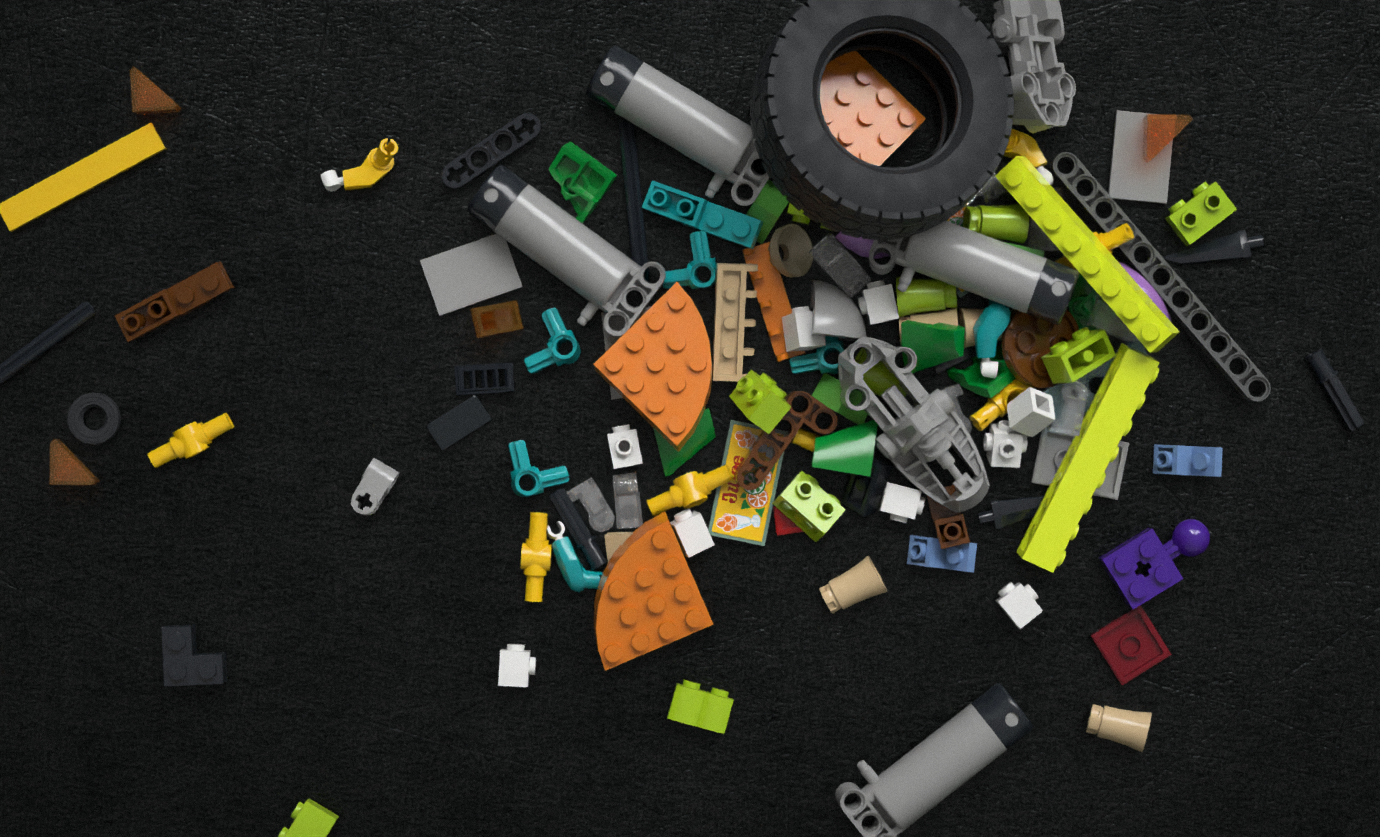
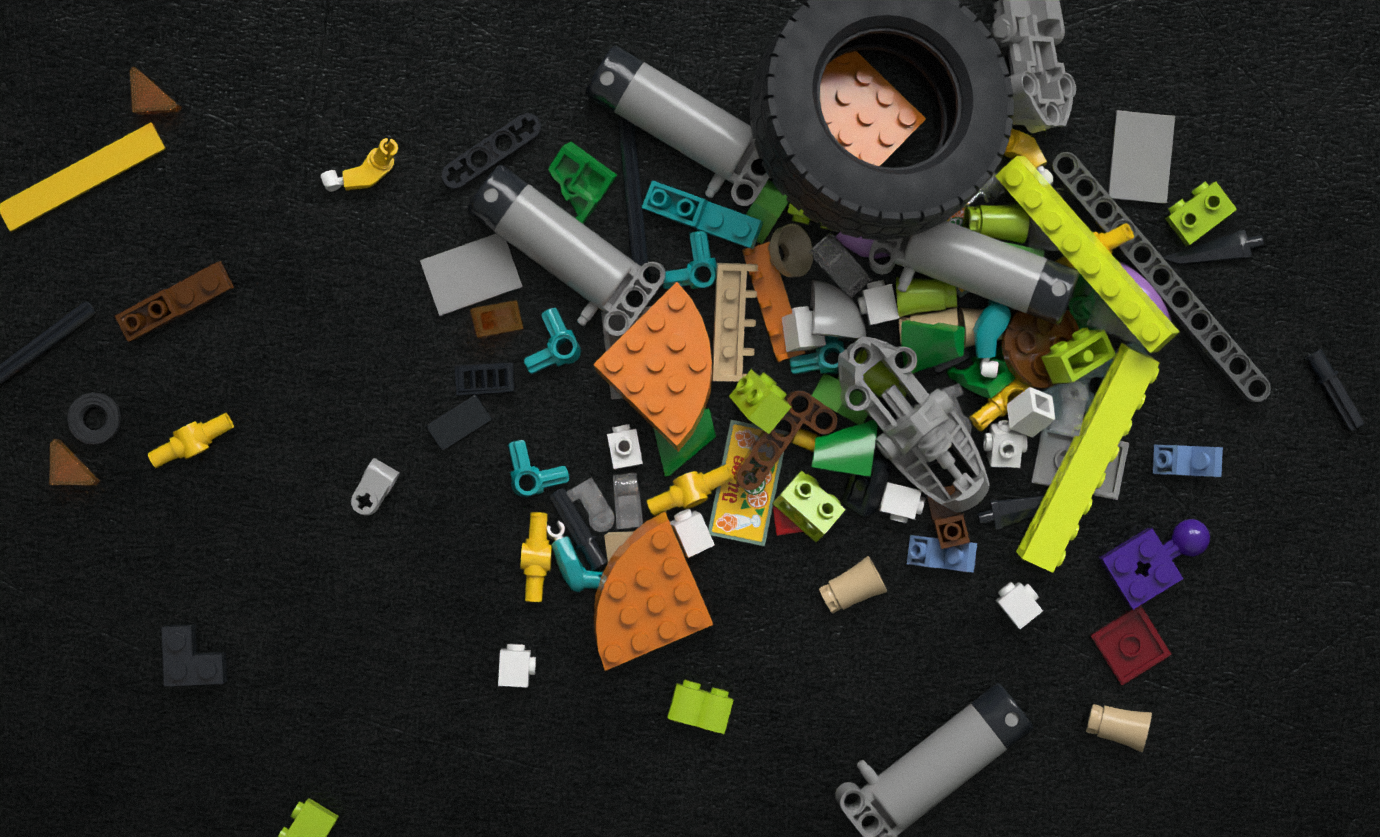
(1160, 131): clear orange slope -> none

